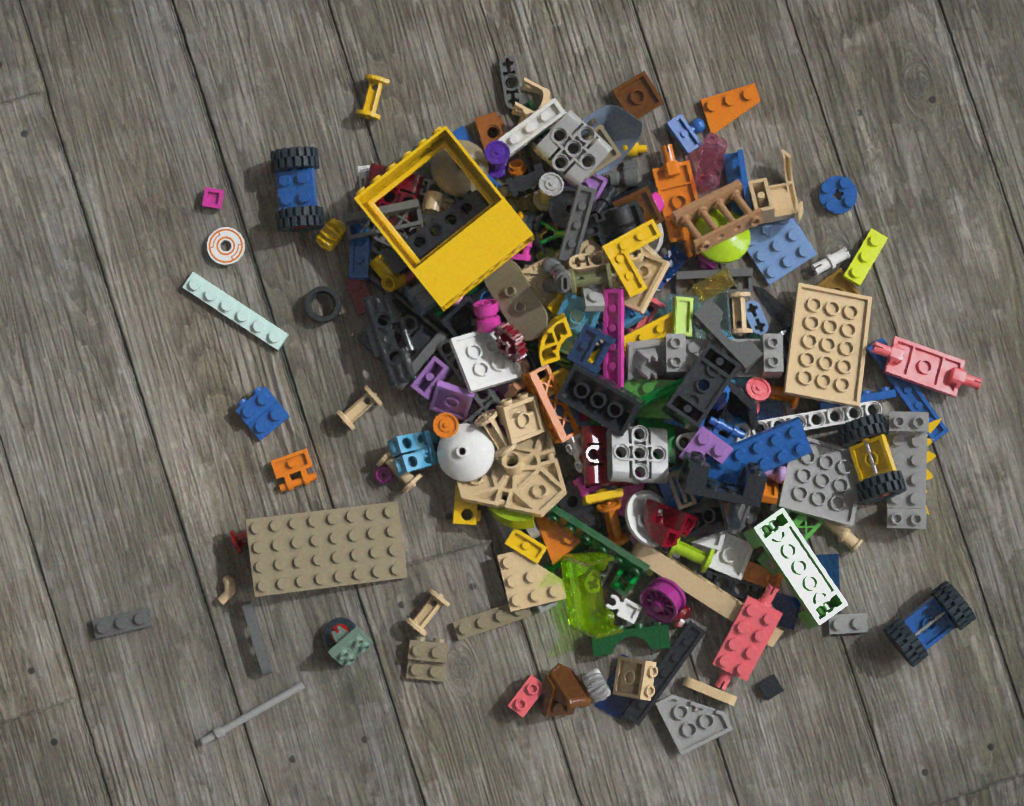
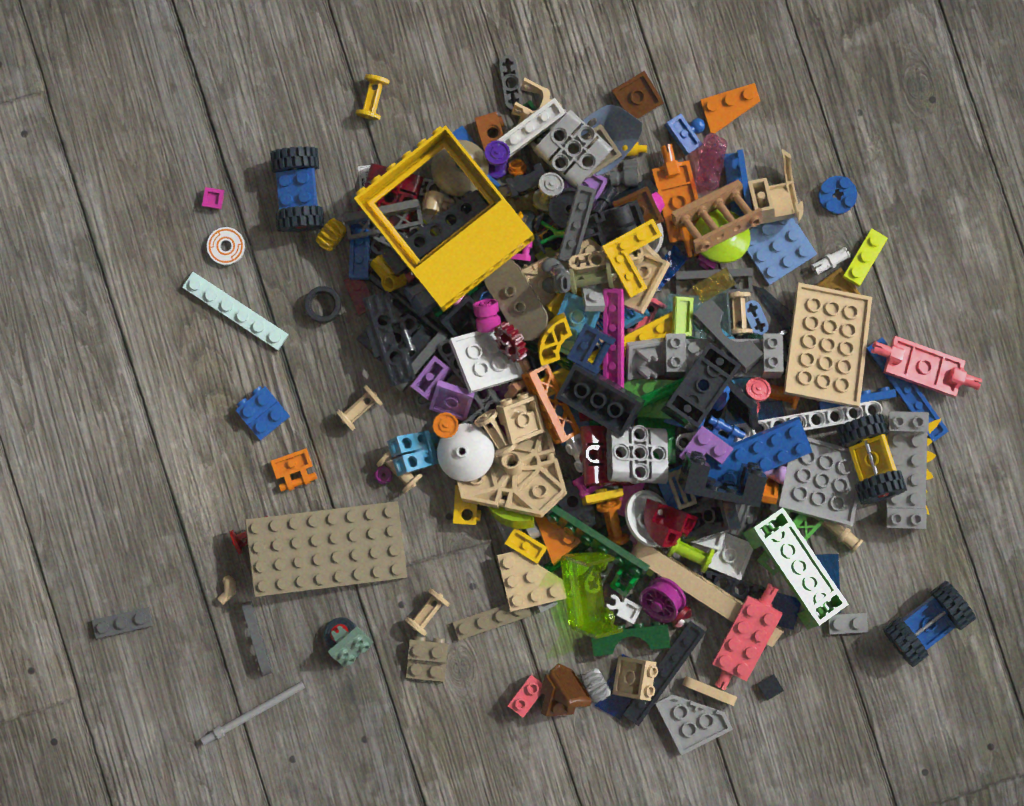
(759, 575): orange plate -> none

